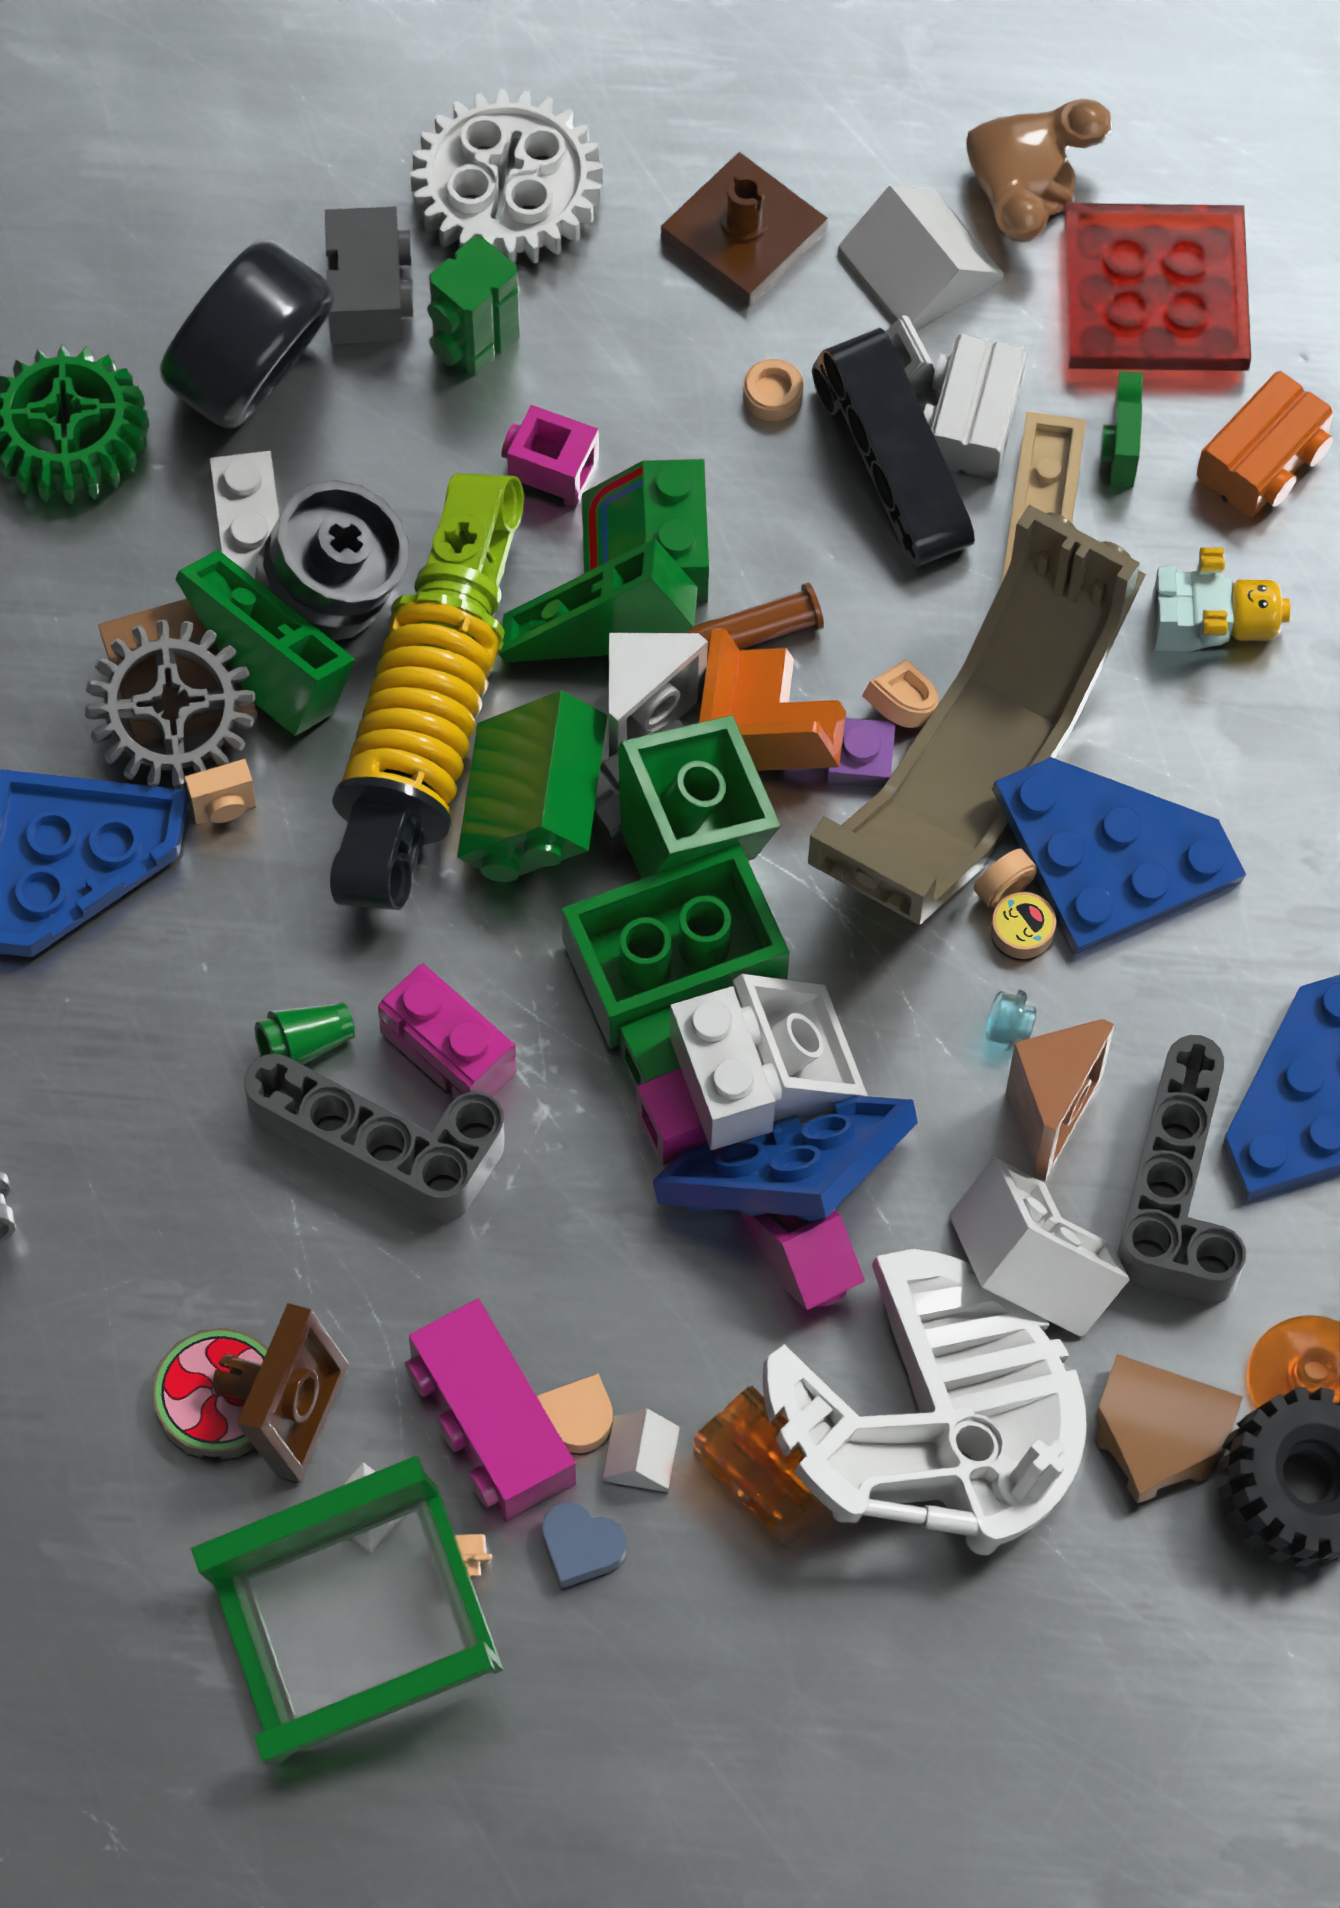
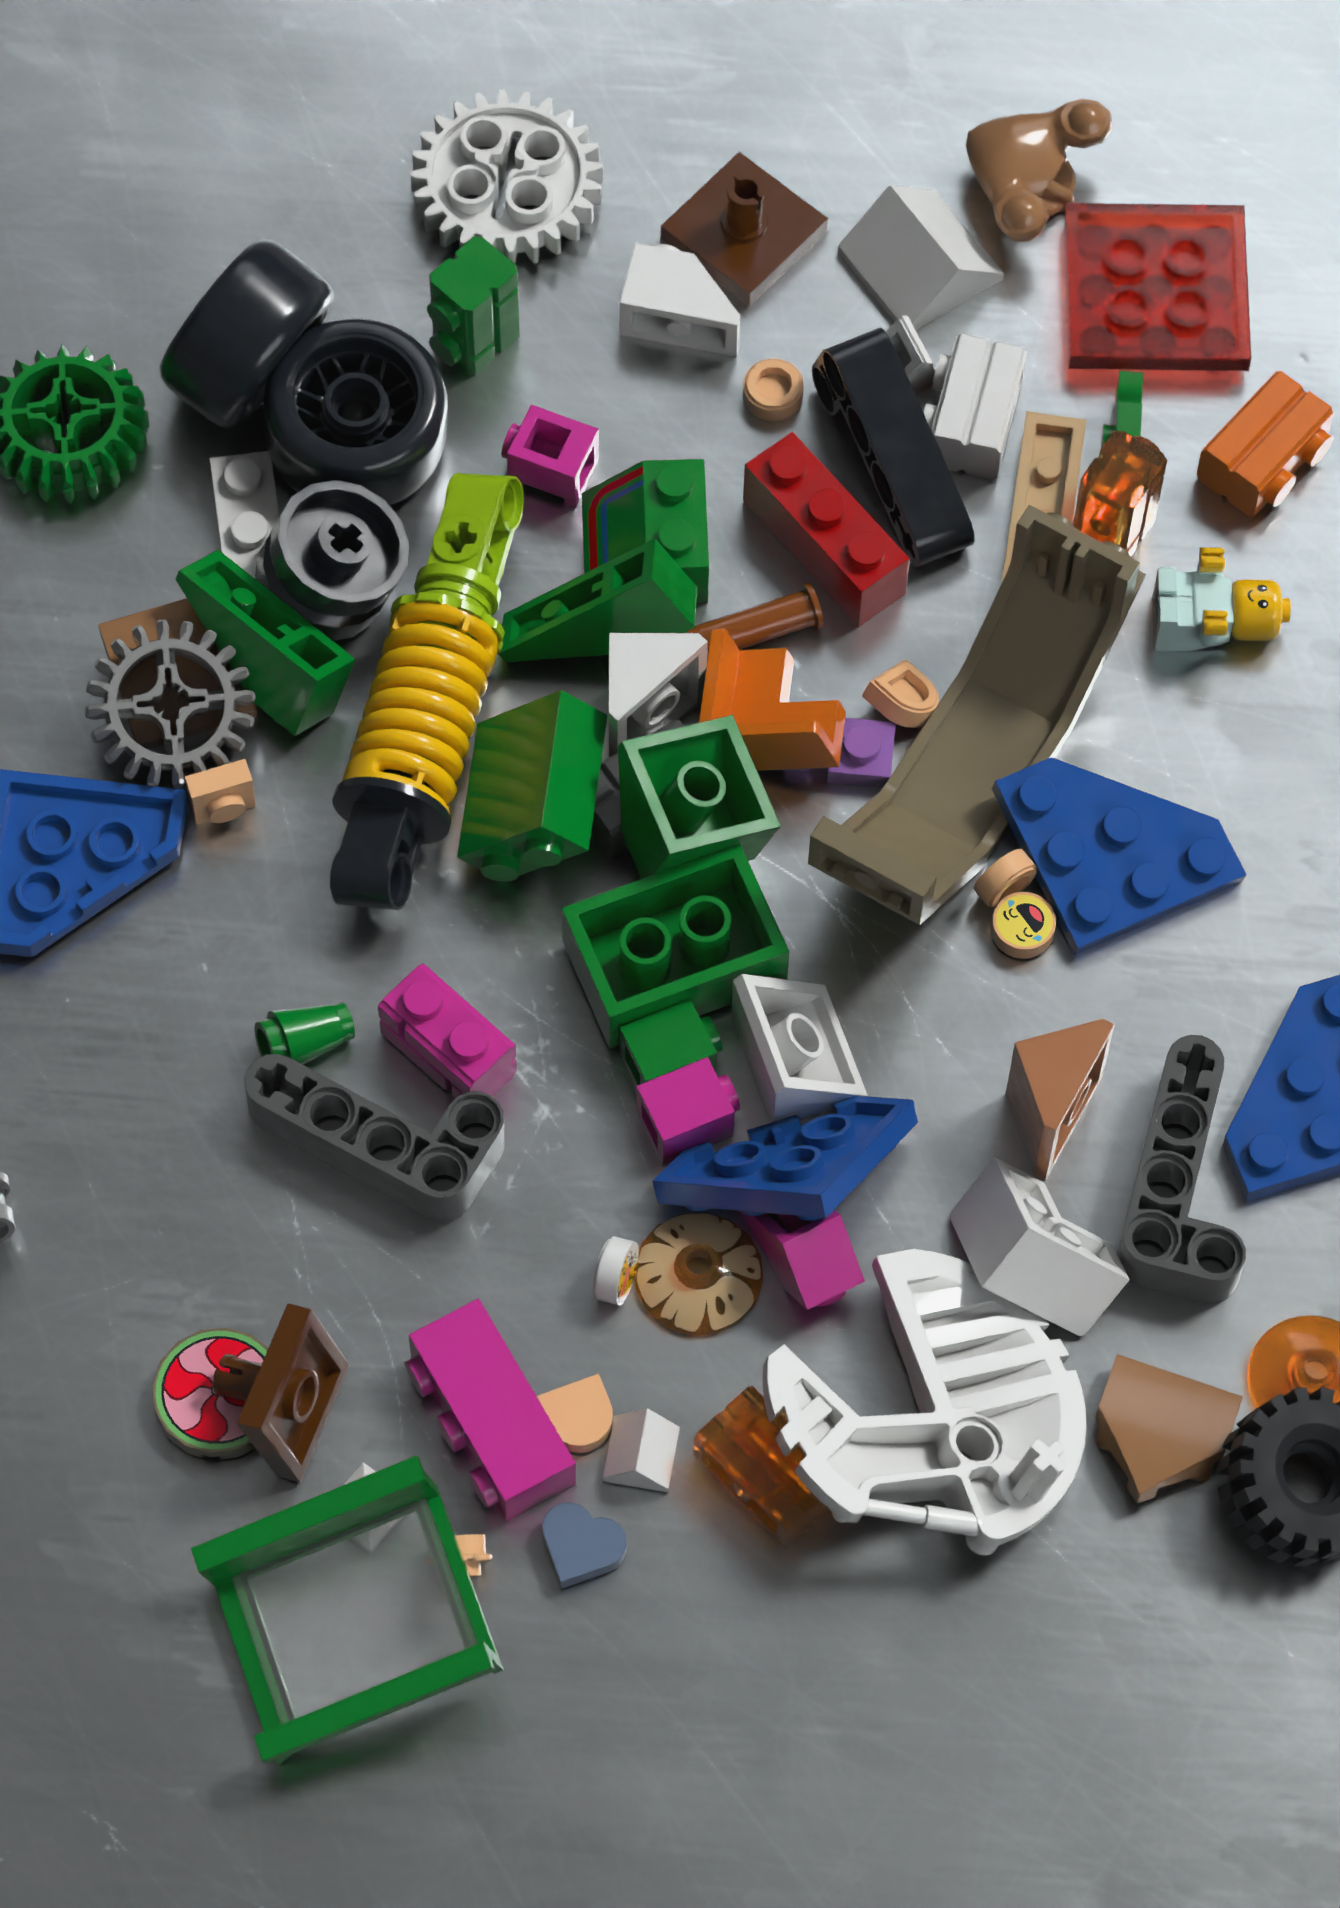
(356, 409): none -> black wheel
(365, 274): dark grey brick -> none
(615, 1270): none -> white tile
(676, 302): none -> white slope
(694, 1301): none -> tan dish
(723, 1068): white brick -> none
(825, 529): none -> red brick
(1010, 1019): clear light blue plate -> none
(1121, 491): none -> clear orange brick

